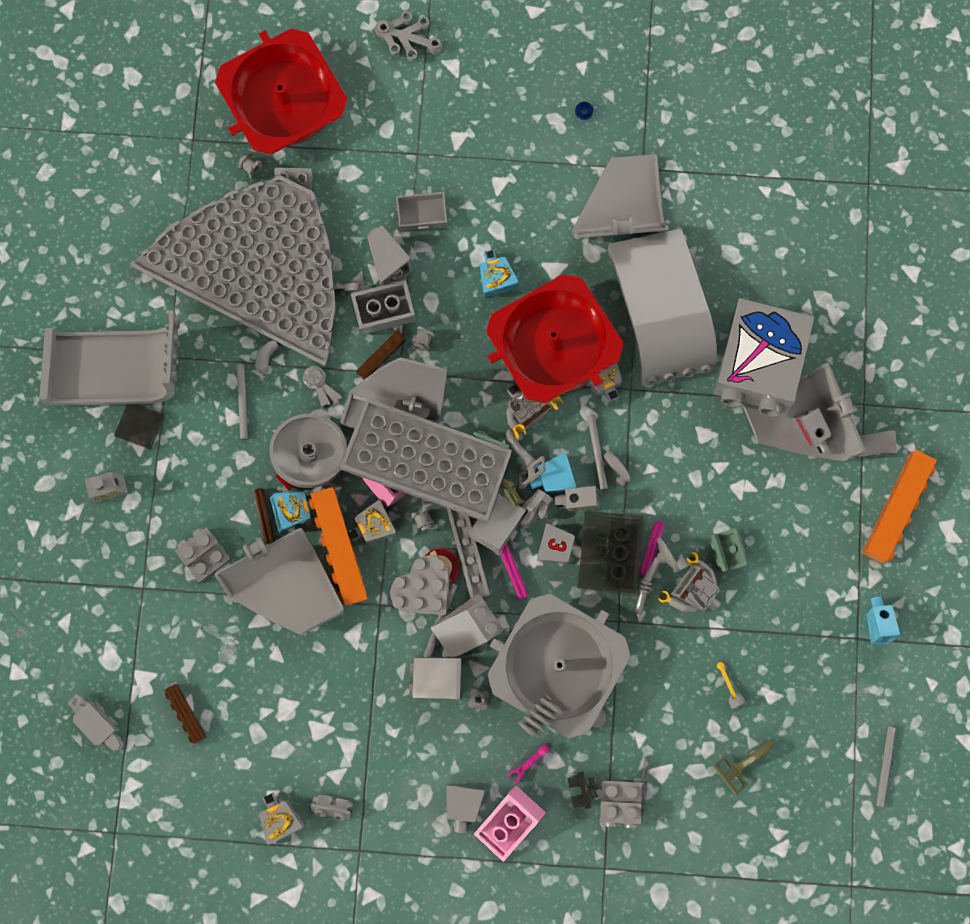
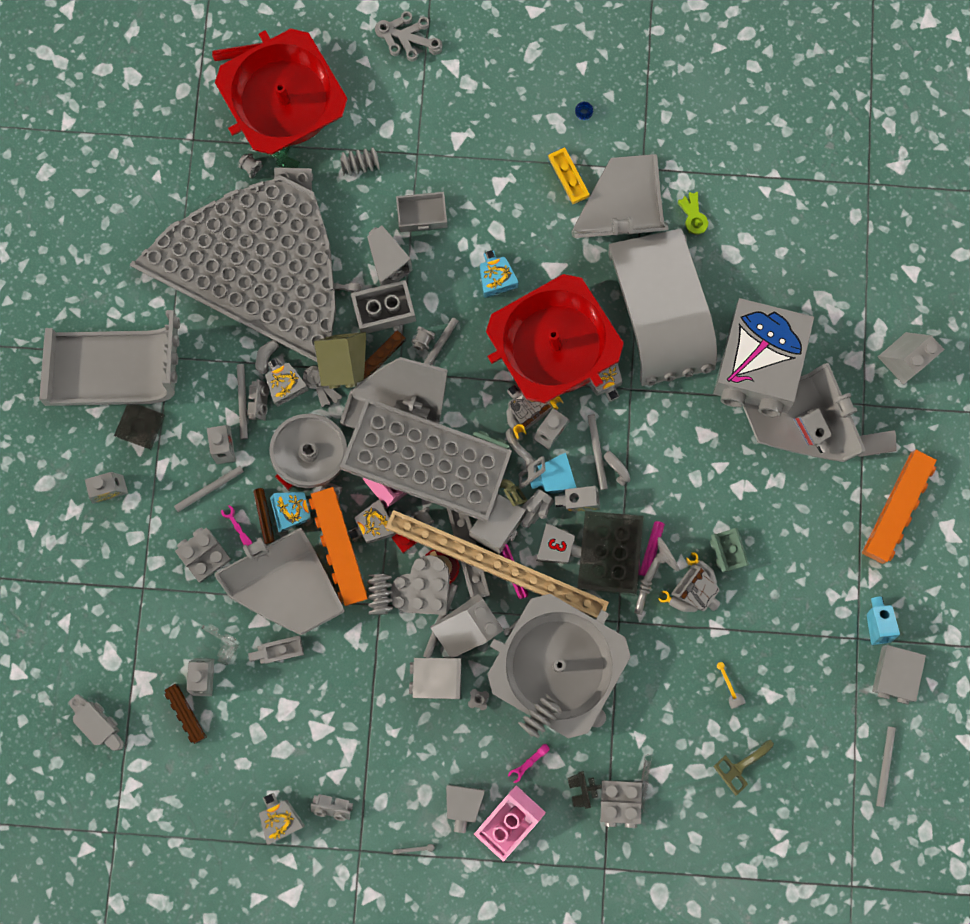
(200, 677): none -> light grey torso
(209, 488): none -> light grey bar
(221, 443): none -> light grey torso
(230, 53): none -> red axle
(244, 538): none -> dark pink piece
(258, 409): none -> light grey hinge
(278, 650): none -> light grey hinge
(283, 160): none -> clear green piece
(284, 382): none -> light grey torso
(341, 359): none -> olive slope
(359, 161): none -> light grey piece
(379, 594): none -> light grey piece
(403, 543): none -> red plate
(430, 847): none -> light grey hinge
(441, 341): none -> light grey bar
(494, 563): none -> tan plate
(551, 428): none -> light grey torso
(568, 175): none -> yellow plate
(696, 222): none -> lime piece
(898, 674): none -> light grey brick
(910, 355): none -> light grey slope

